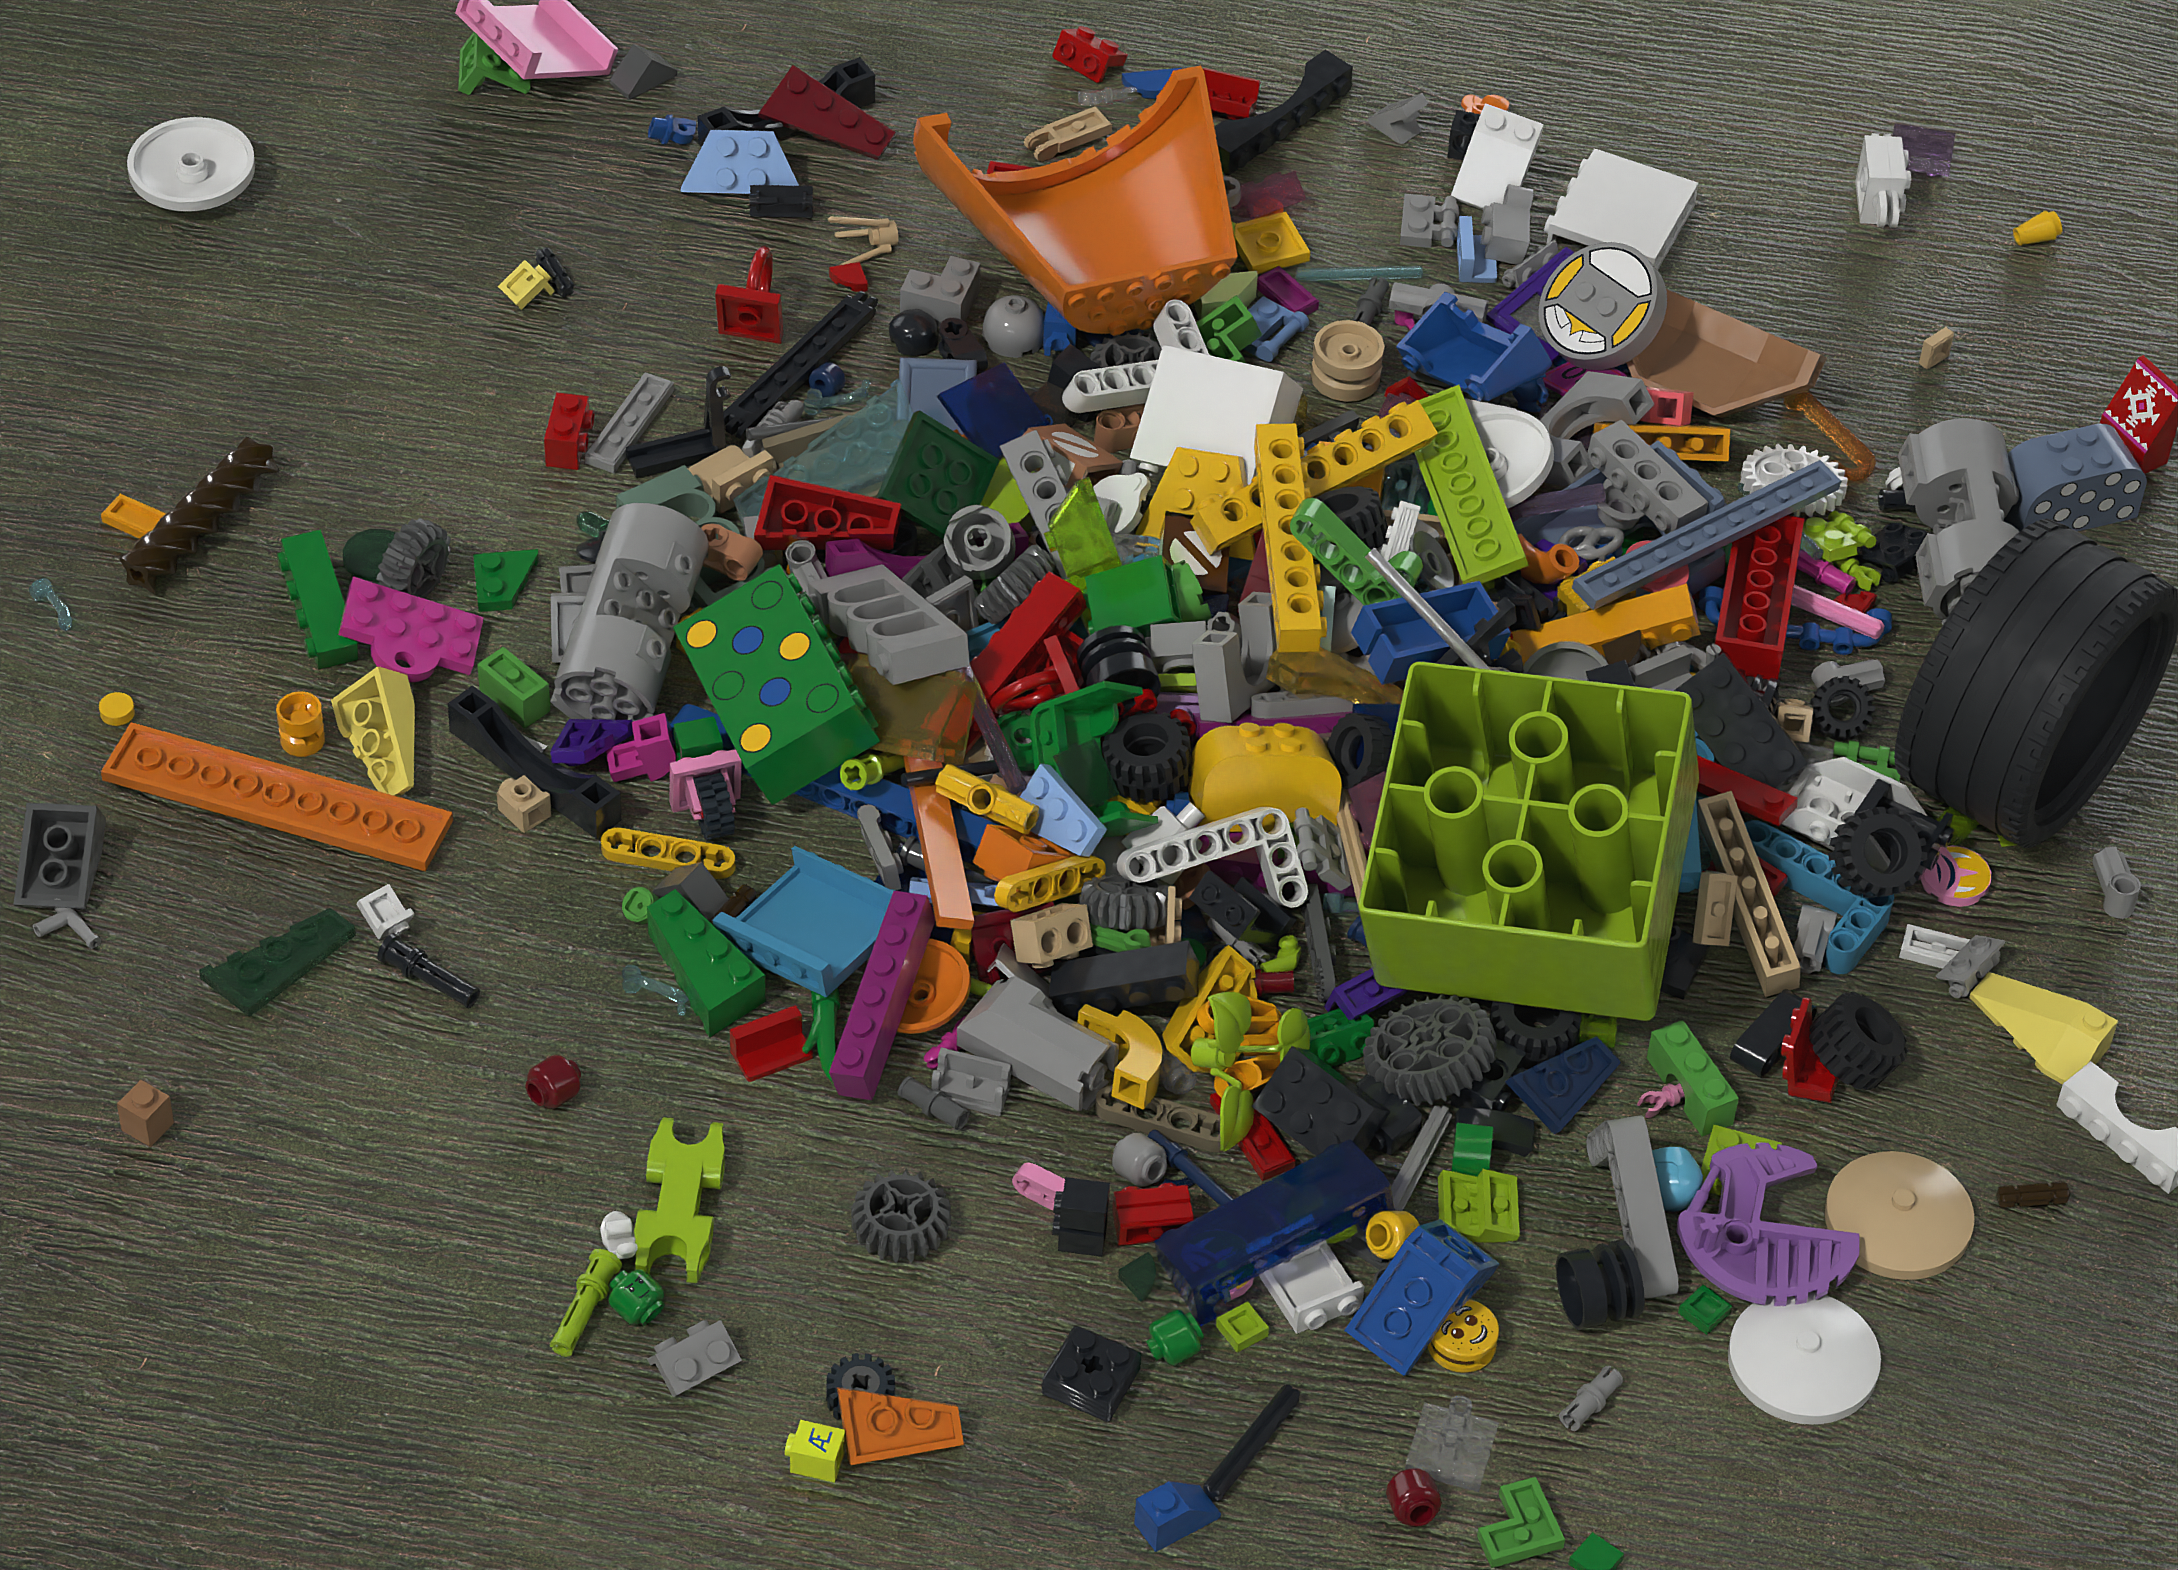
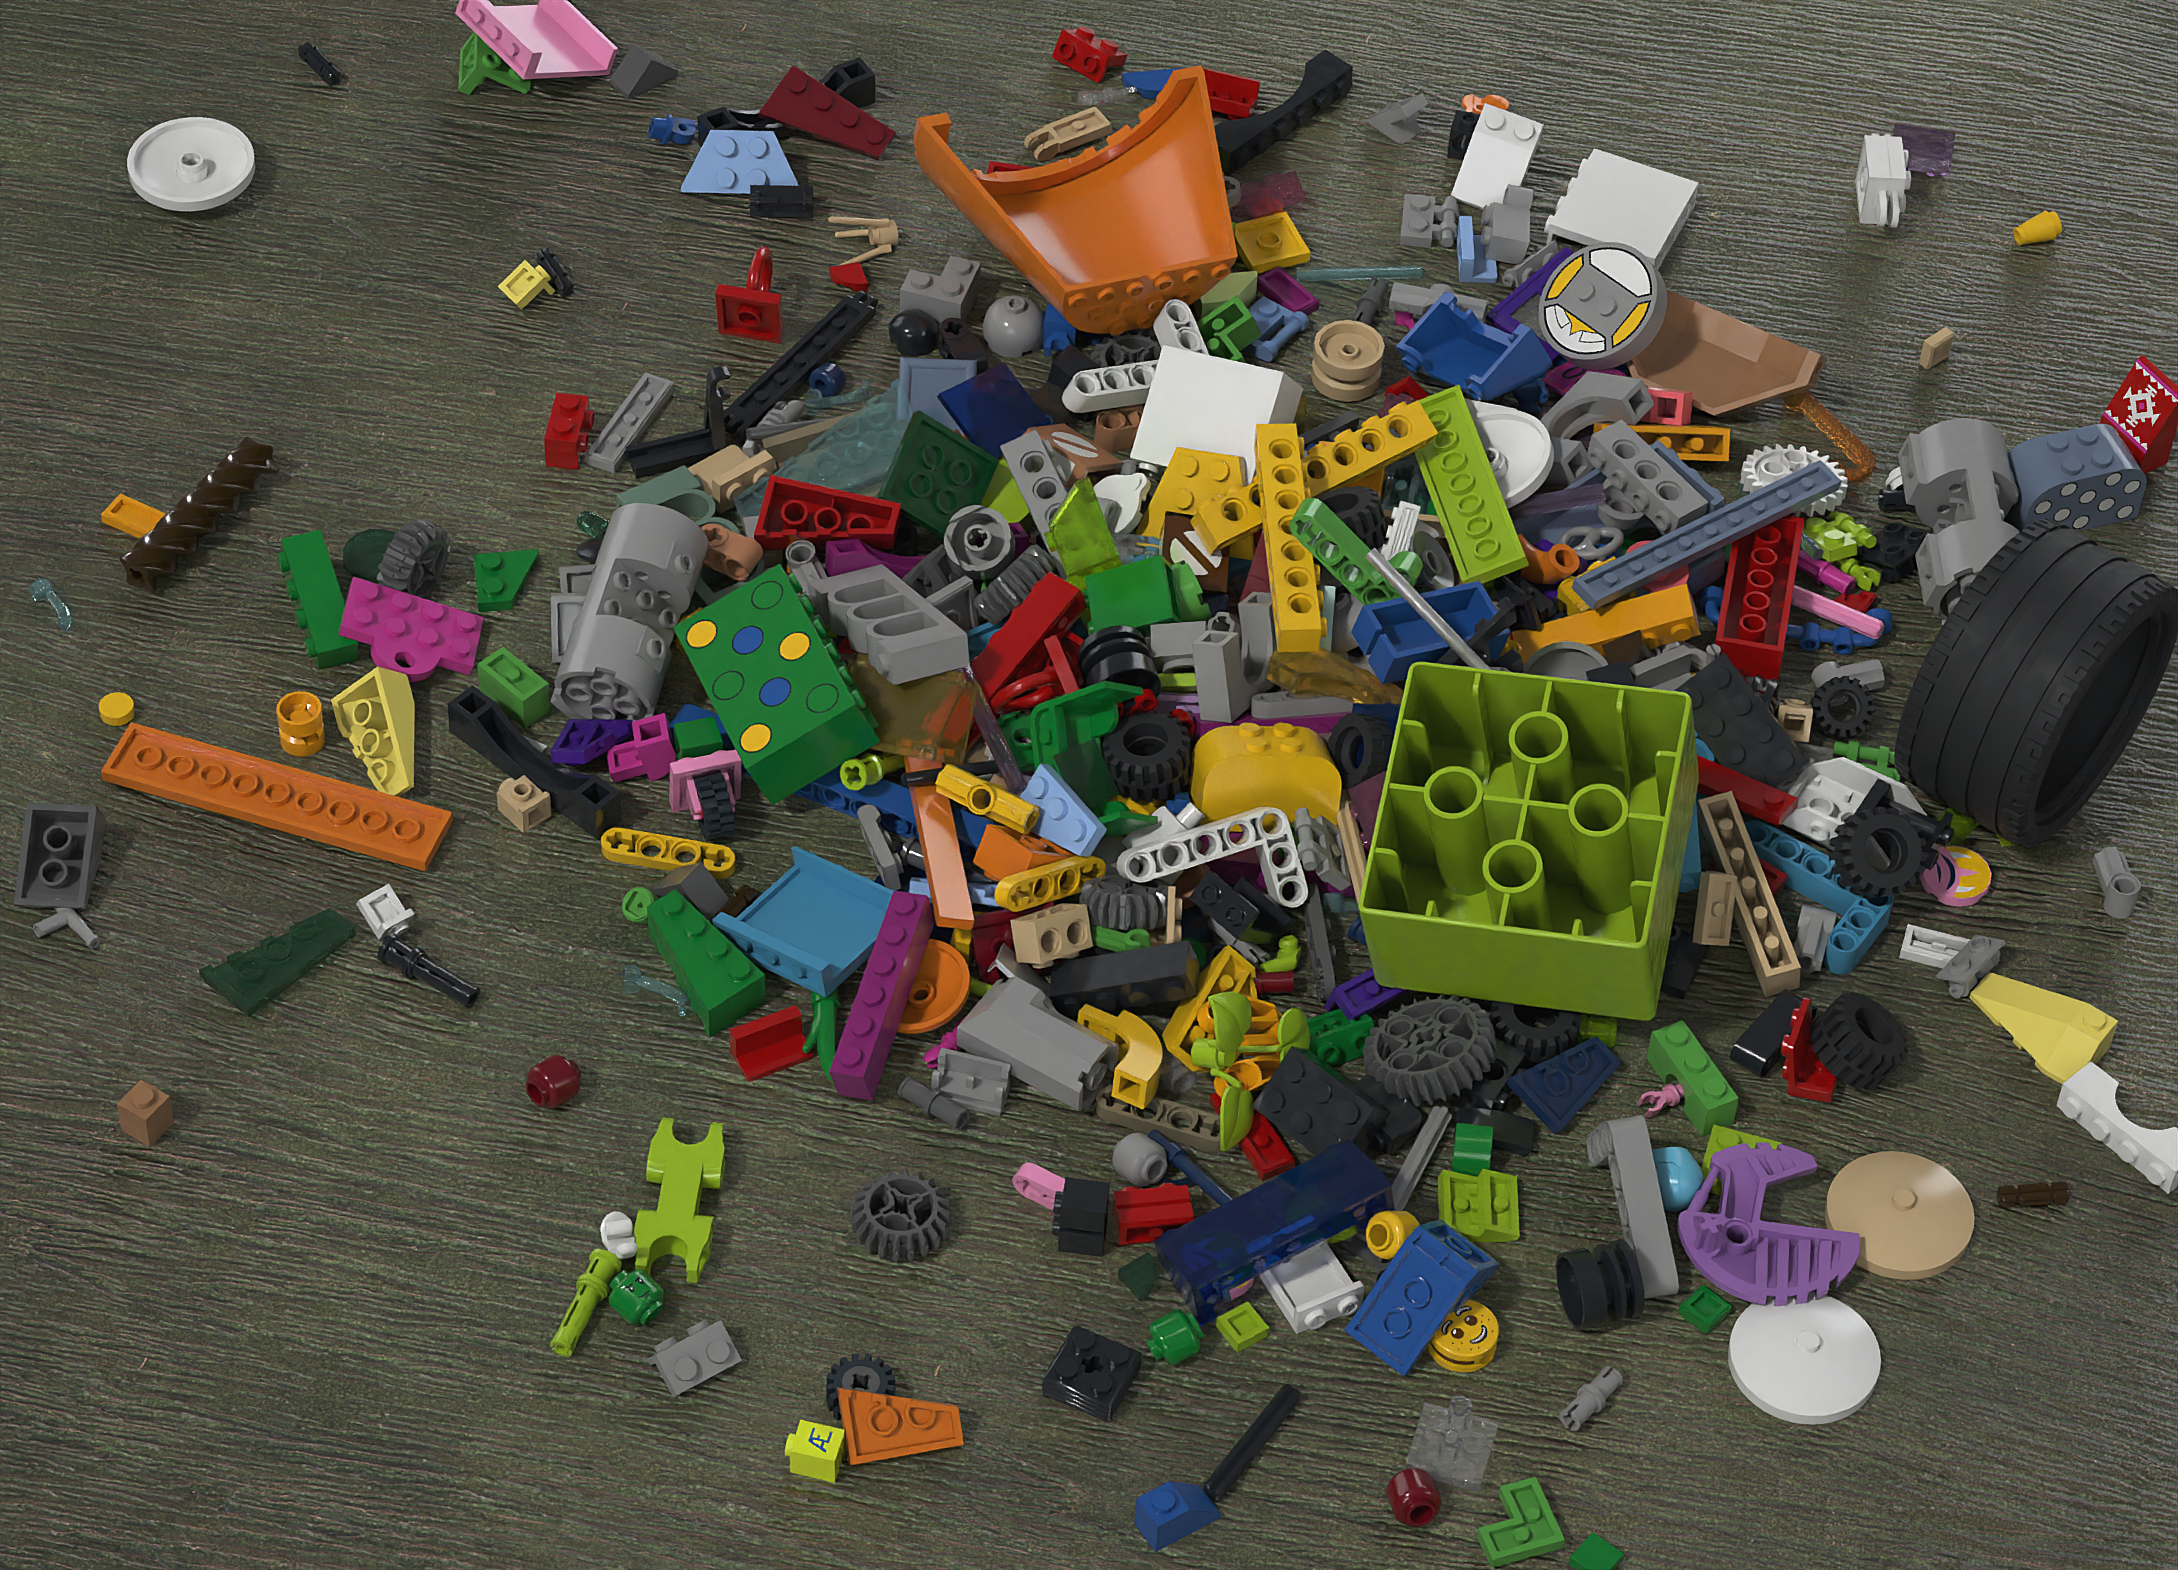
(319, 63): none -> black axle

